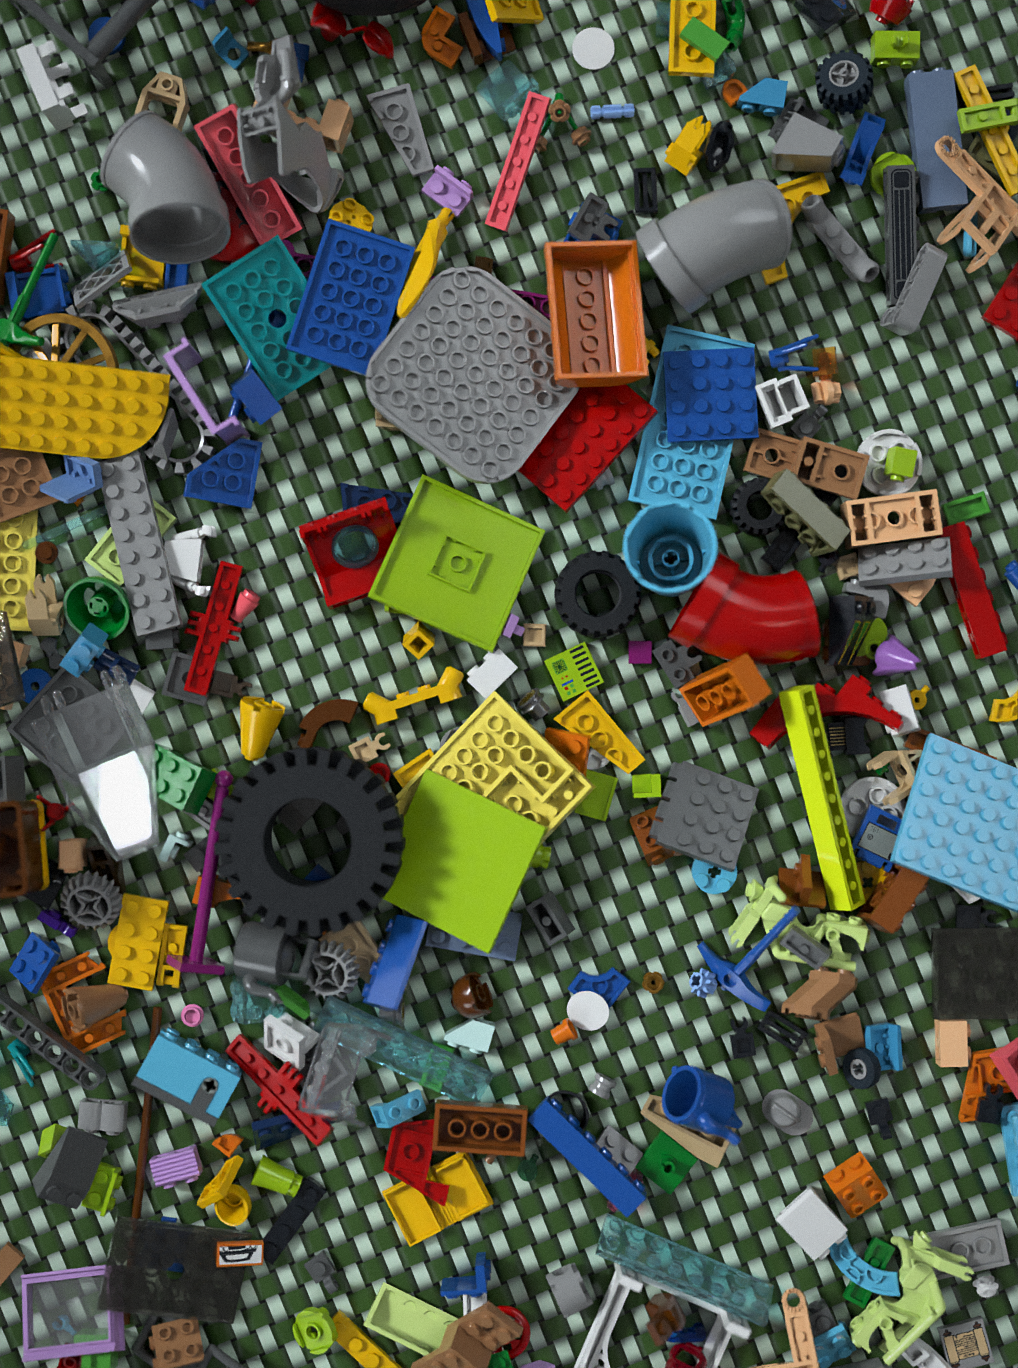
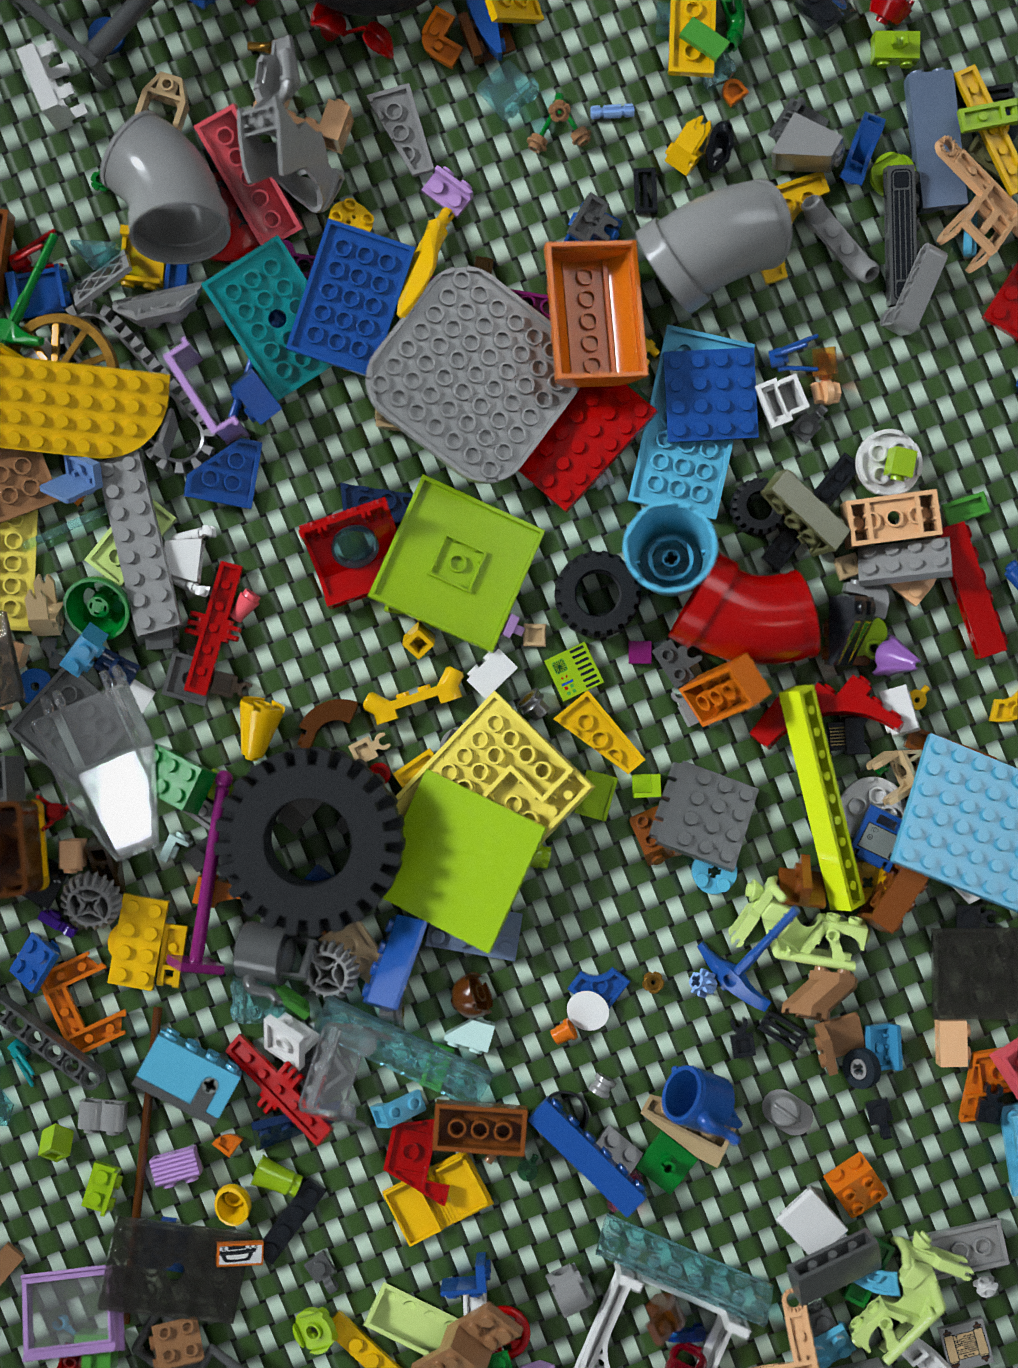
(46, 552): reddish brown plate -> none
(70, 1168): dark grey slope -> none
(91, 1003): medium nougat cone -> none
(192, 1015): bright pink plate -> none
(220, 1183): yellow tile -> none
(224, 42): dark azure bracket -> none
(302, 56): blue piece -> none
(518, 161): coral plate -> none
(550, 918): dark grey brick -> none
(571, 745): orange plate -> none
(593, 48): white sticker -> none
(596, 760): white tile -> none
(765, 97): dark azure slope -> none
(805, 947): dark grey plate -> none
(810, 460): medium nougat bracket -> none
(828, 560): black piece -> none
(834, 1266): none -> dark grey brick
(844, 82): black wheel -> none

